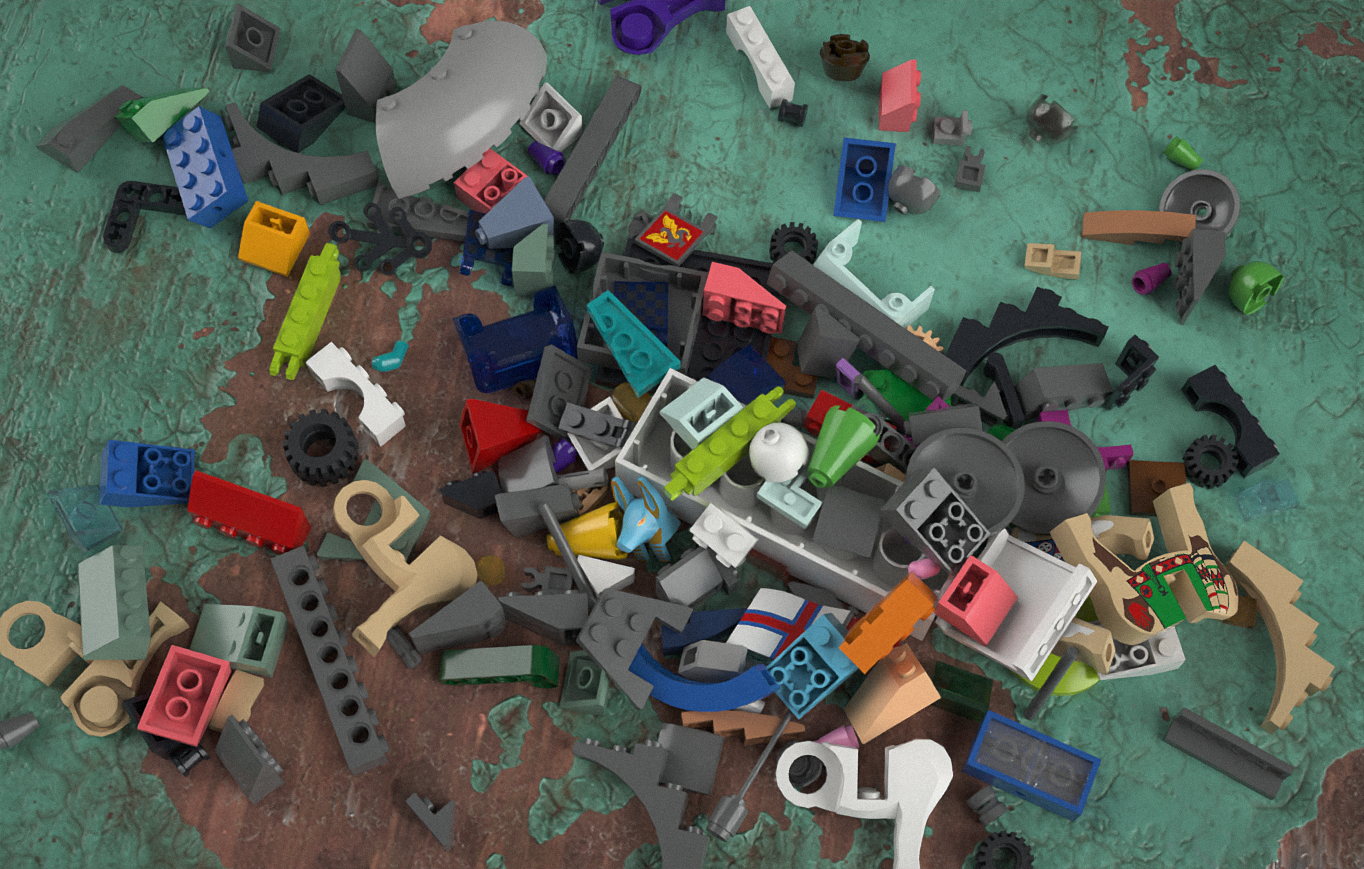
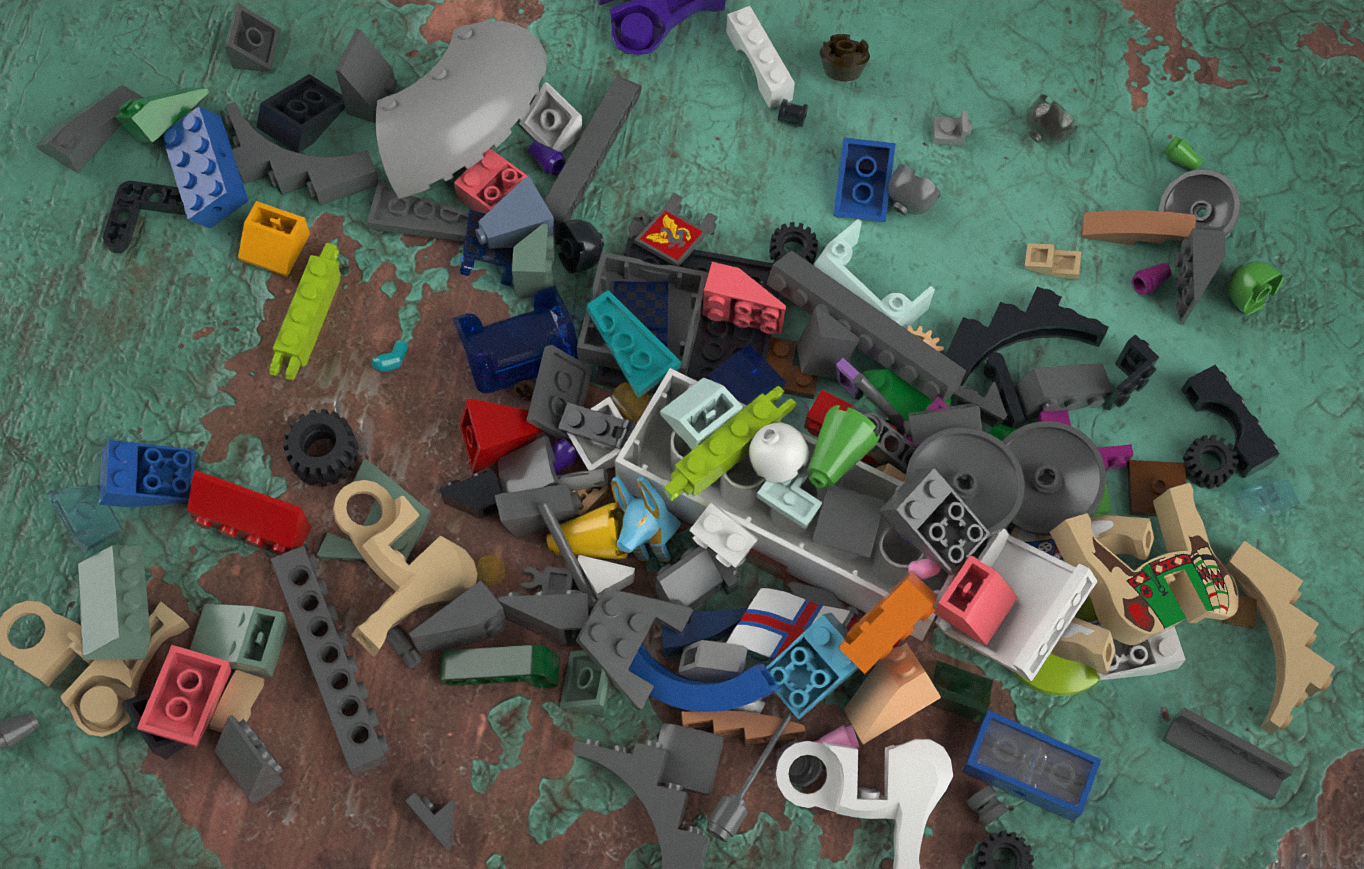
(189, 758): black bush -> none
(335, 371): white arch -> none
(385, 239): black plant -> none
(795, 418): dark grey pin -> none
(899, 97): coral slope -> none
(970, 171): dark grey plate -> none
(1051, 682): dark grey bar -> none

